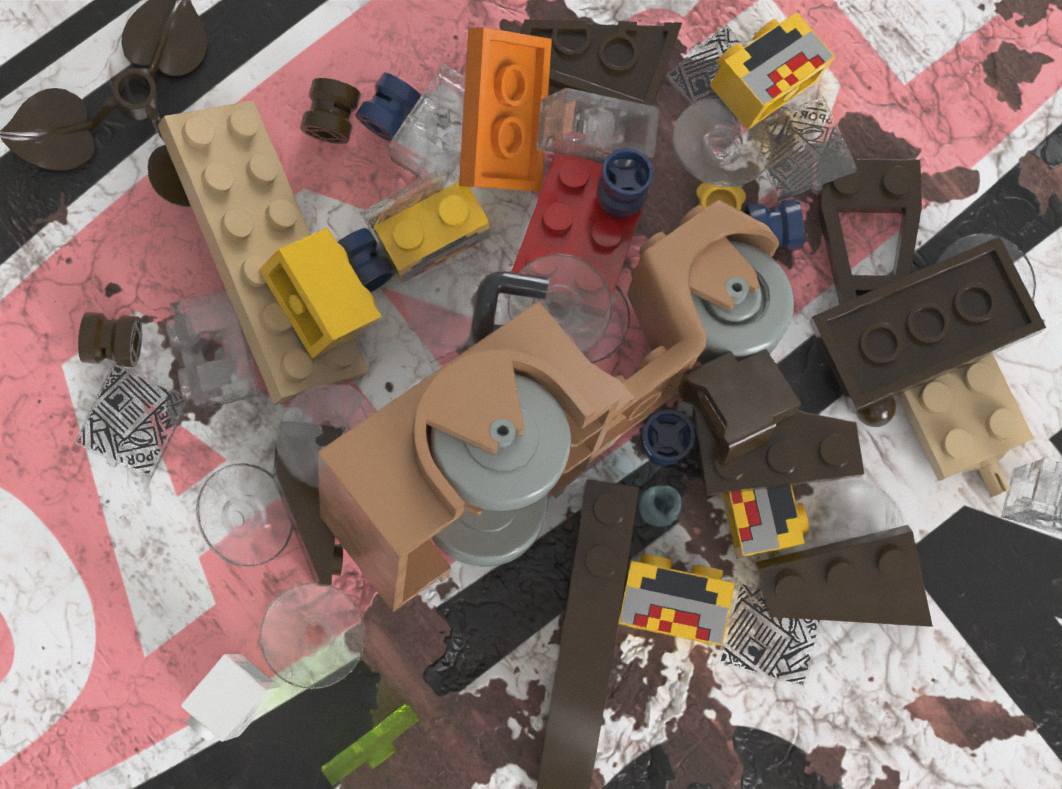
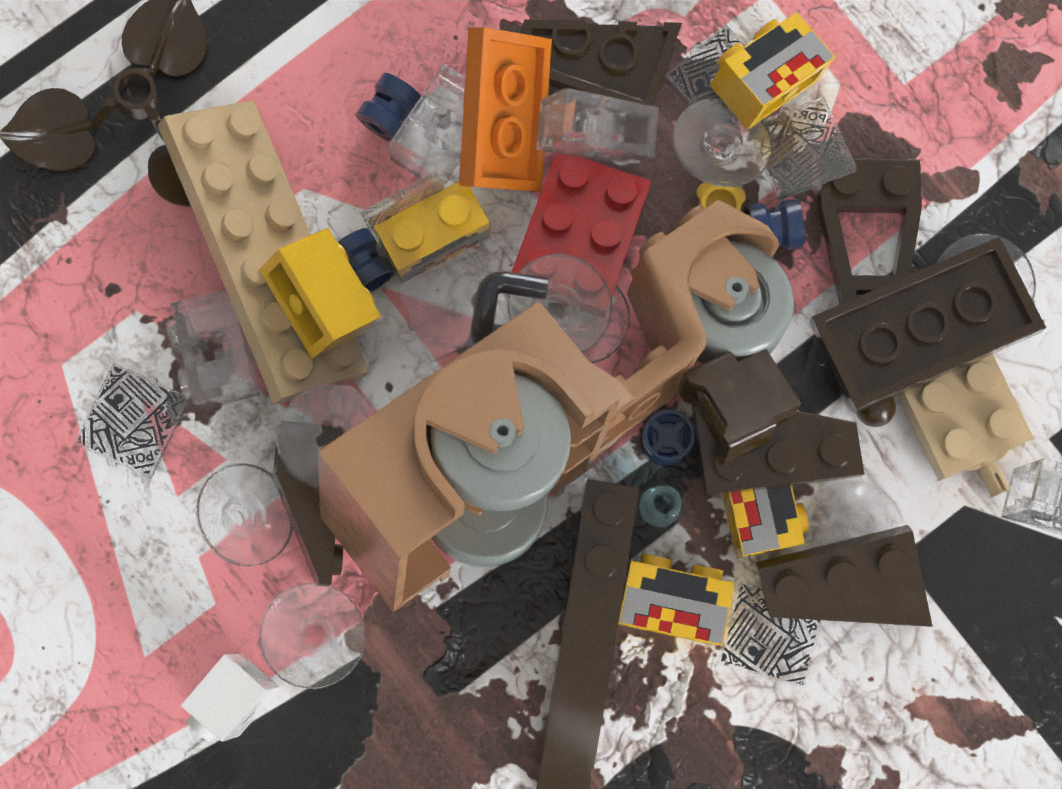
(110, 339): dark brown wheel -> none
(330, 110): dark brown wheel -> none
(373, 746): clear neon green plate -> none
(624, 170): dark blue wheel -> none

